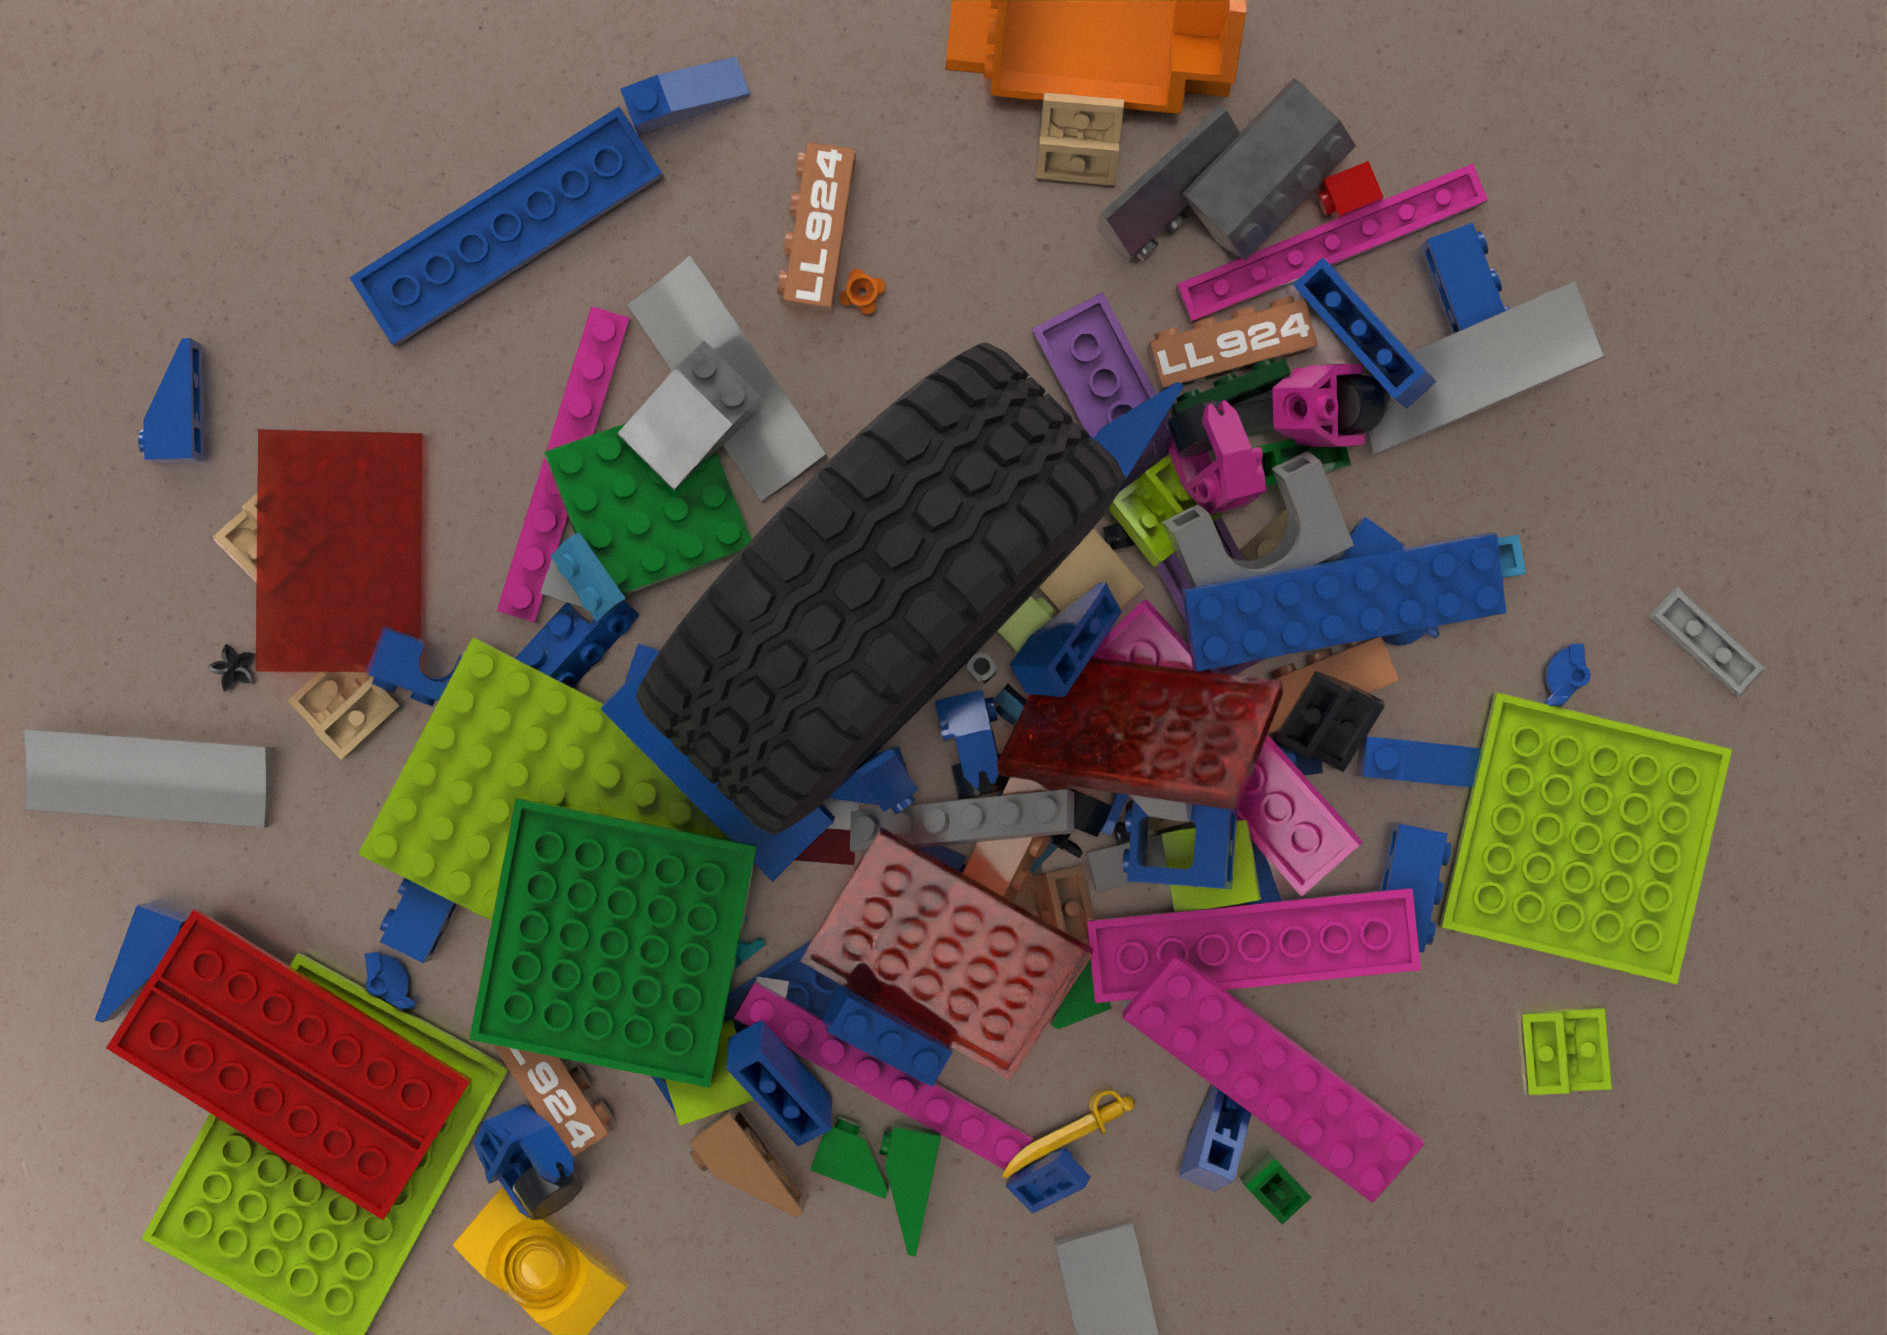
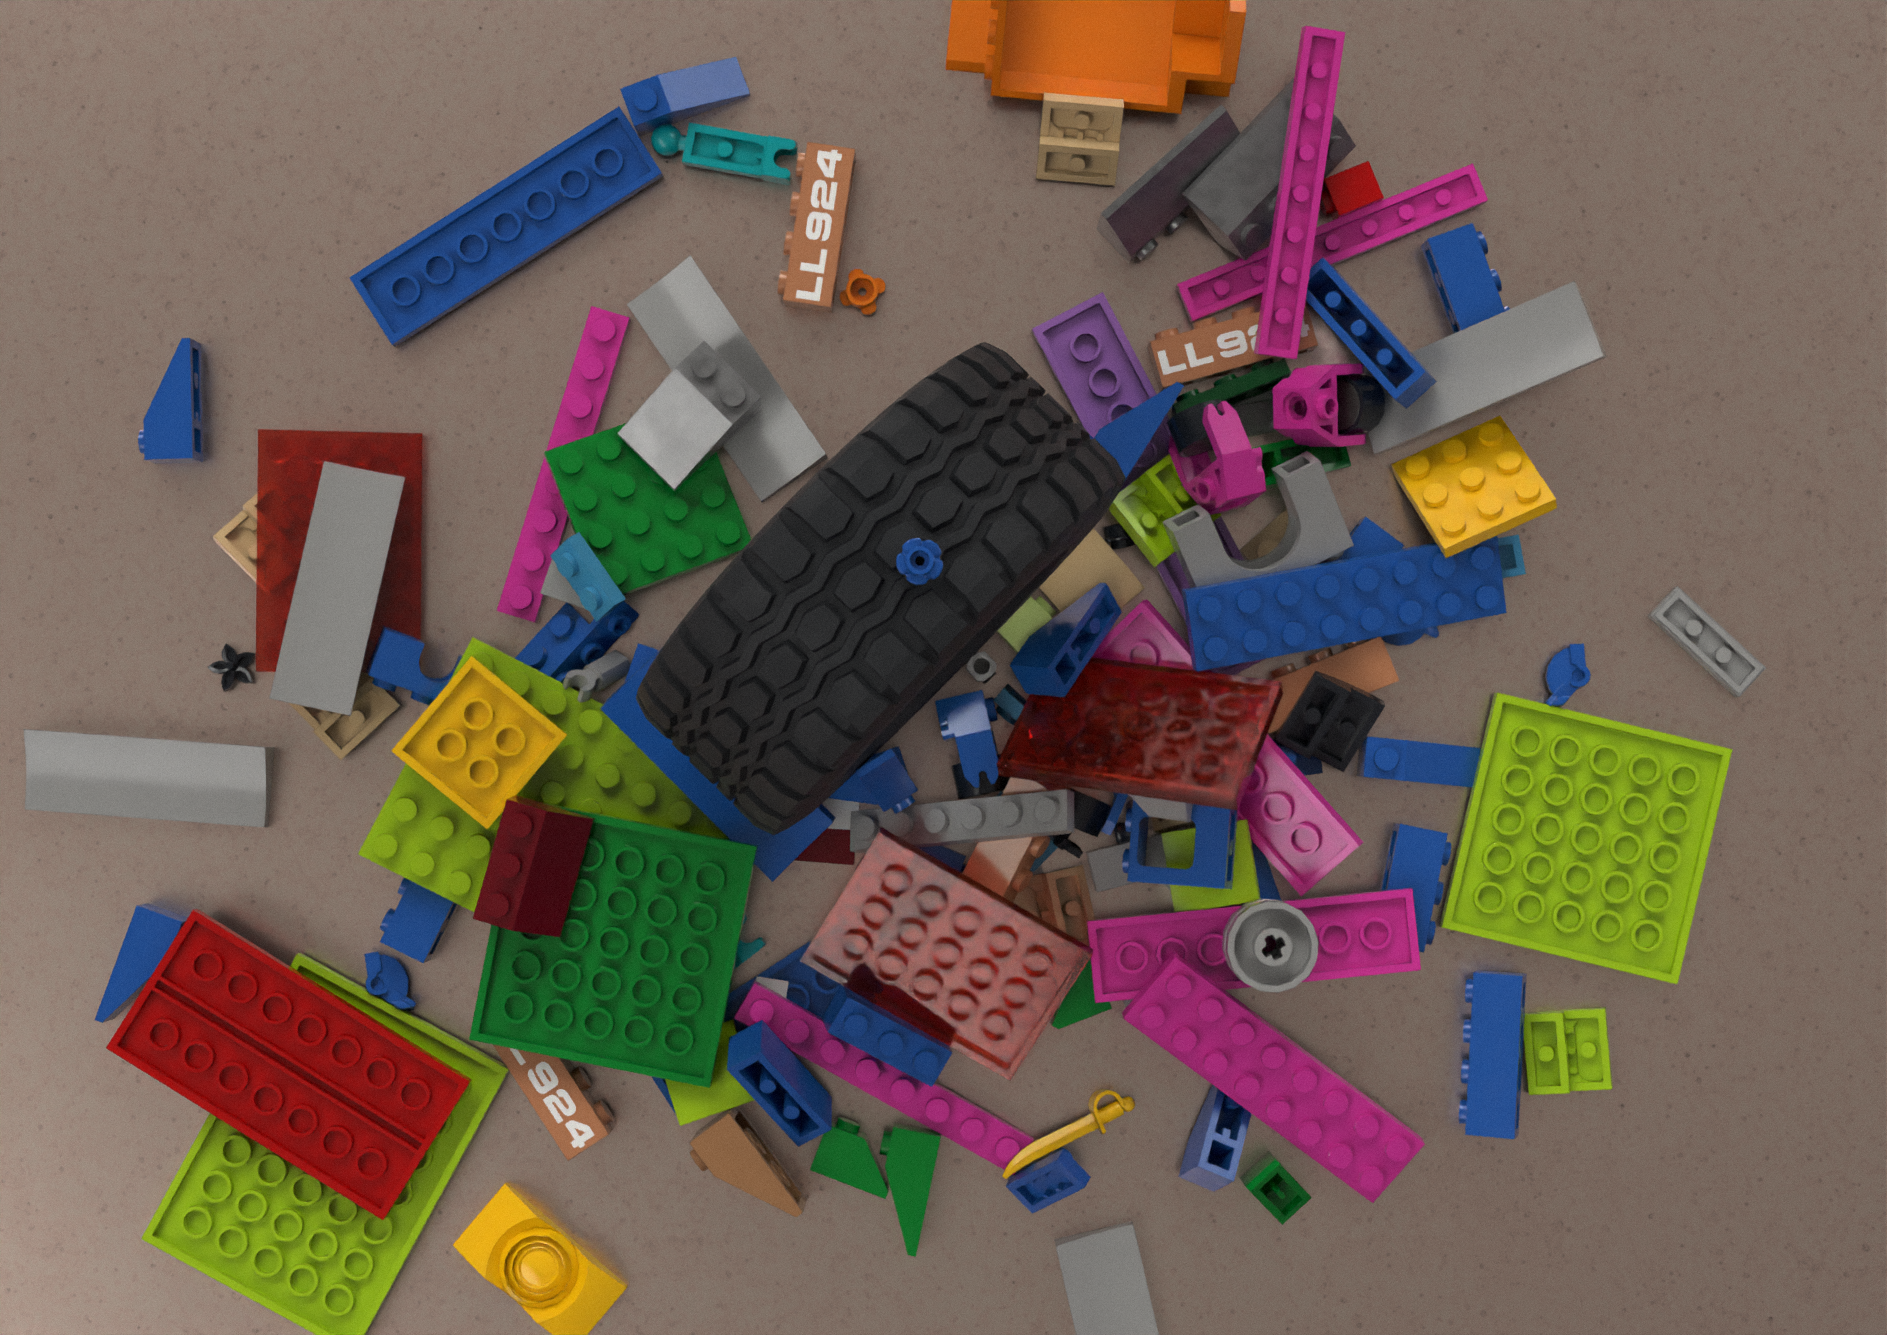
(337, 588): none -> light grey arch
(479, 742): none -> yellow plate
(528, 1161): blue piece -> none
(533, 867): none -> dark red slope
(597, 675): none -> light grey bar
(727, 150): none -> teal plate
(910, 551): none -> blue plate
(1294, 948): none -> light grey wheel
(1299, 192): none -> dark pink plate
(1473, 486): none -> yellow plate
(1494, 1054): none -> blue brick

